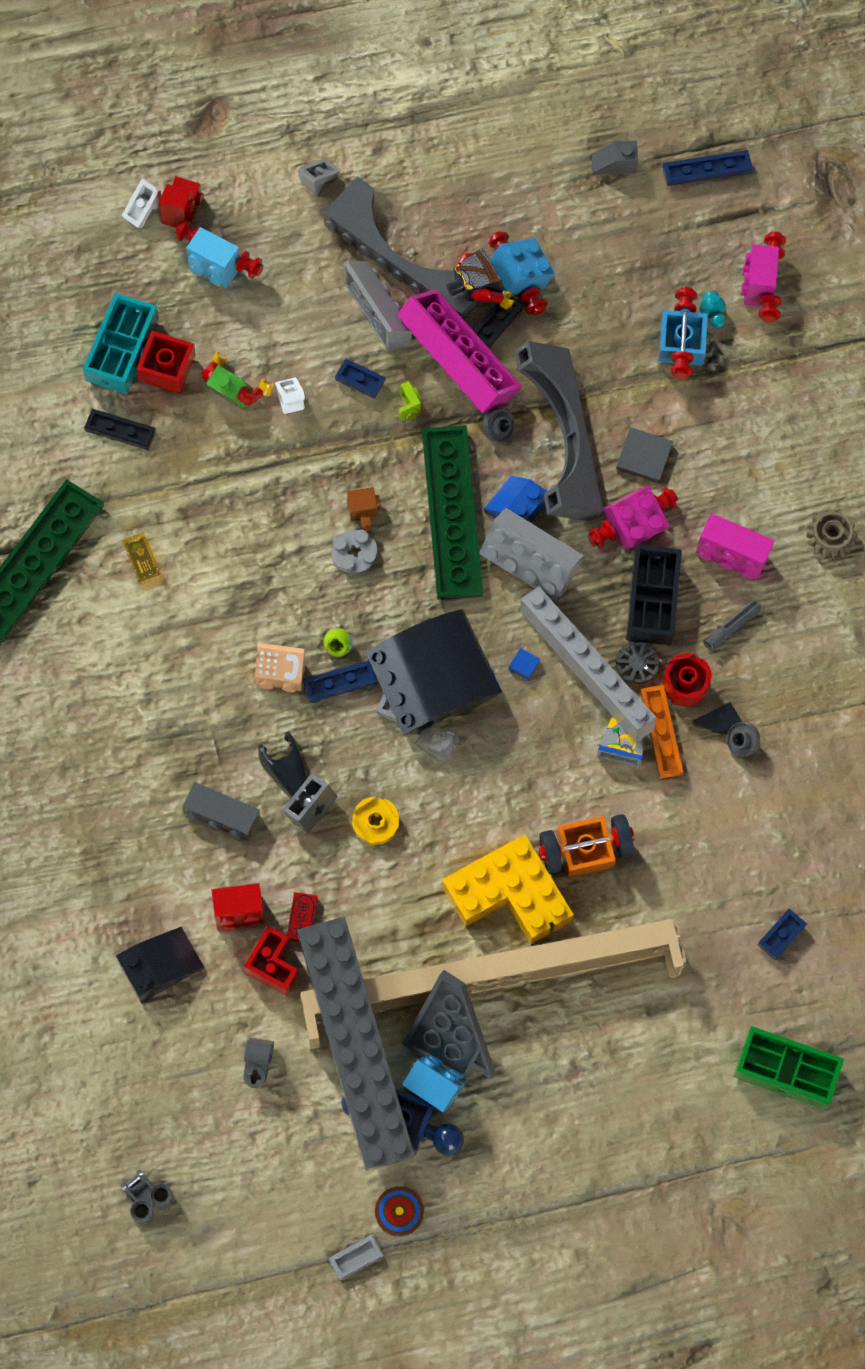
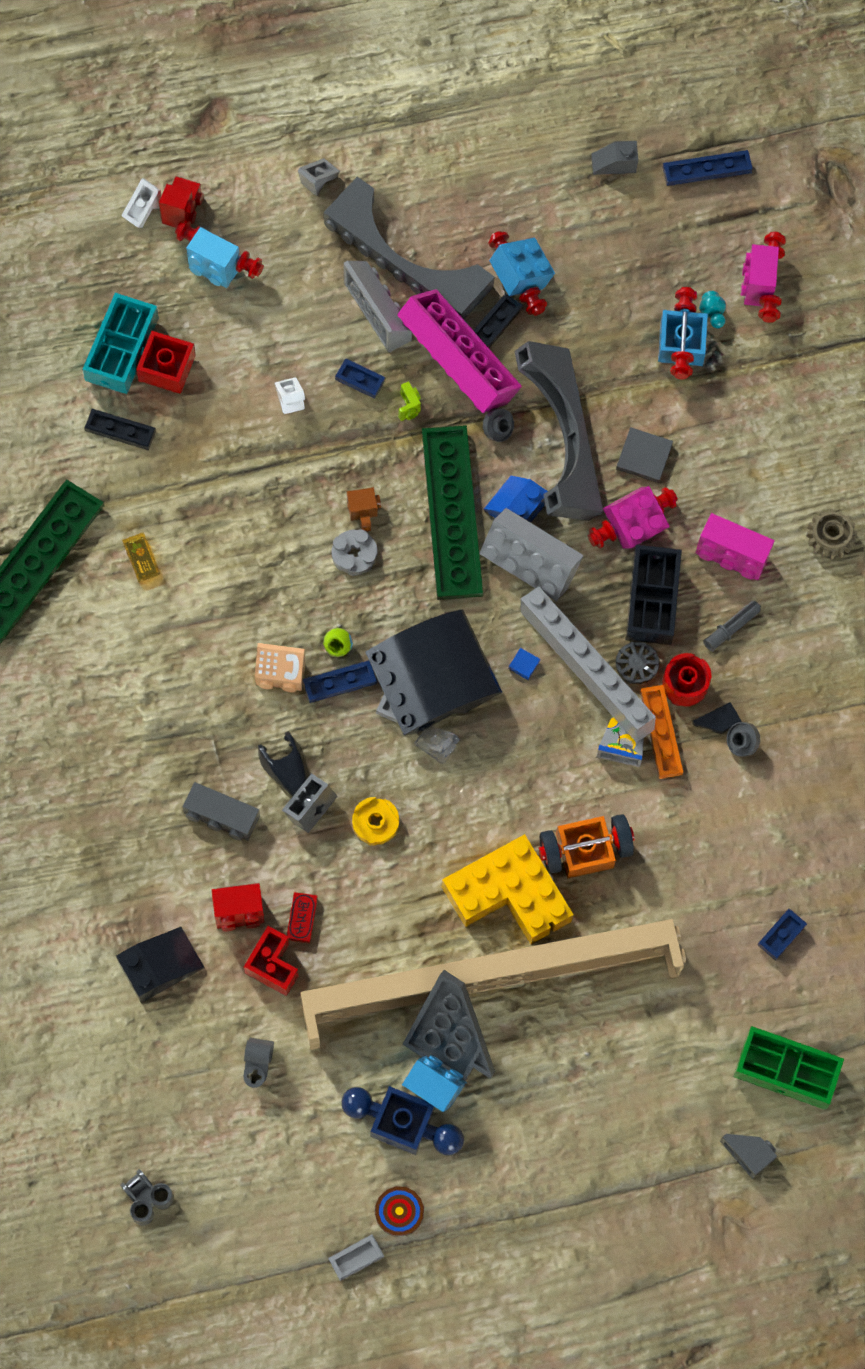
(231, 386): torso -> none
(355, 1044): dark grey brick -> none
(478, 280): torso -> none
(750, 1152): none -> dark grey slope

